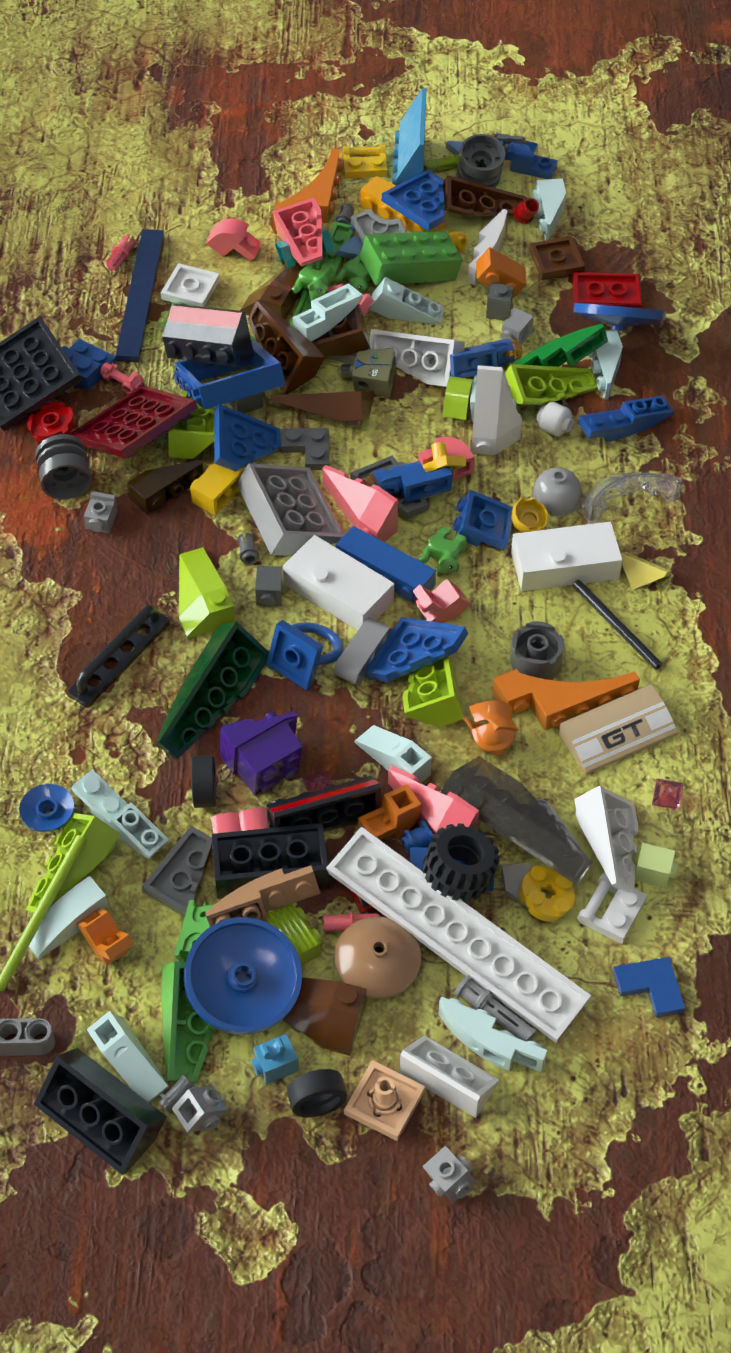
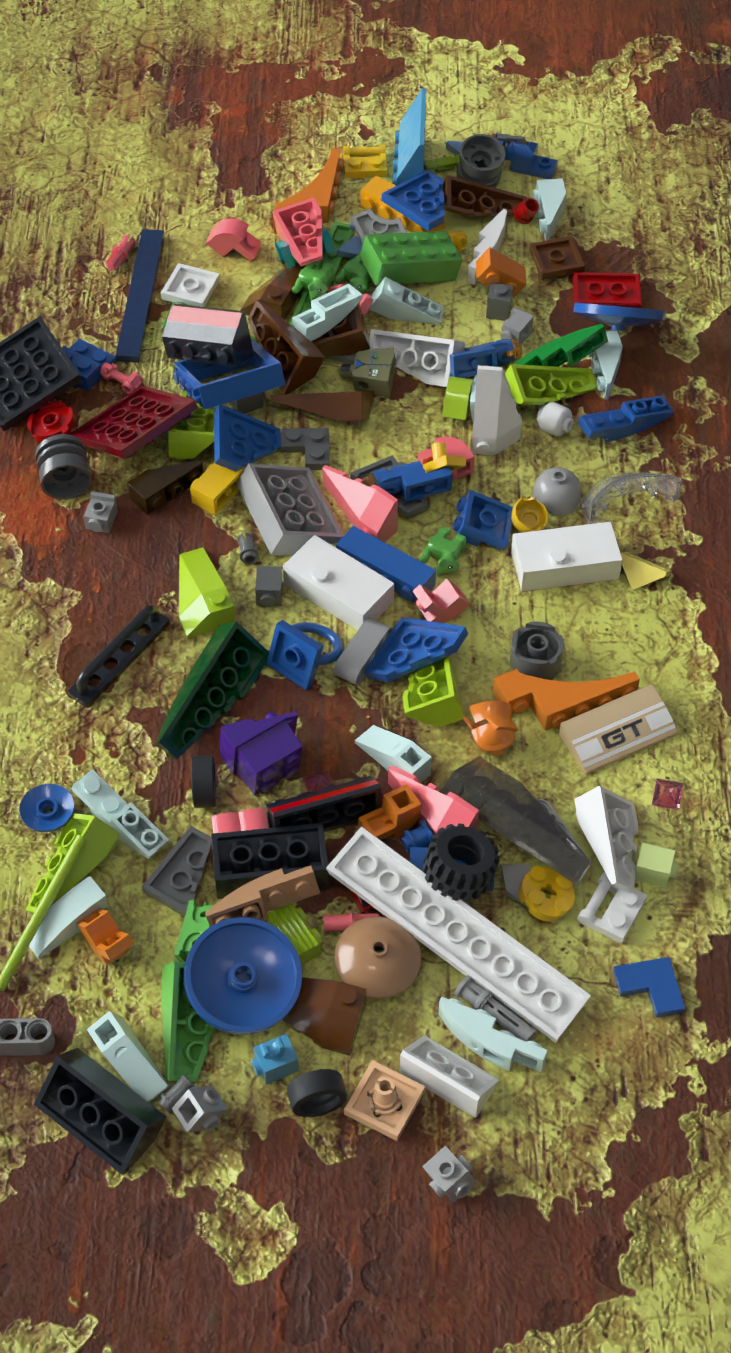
(345, 214): dark grey pin -> none
(599, 606): black piece -> none

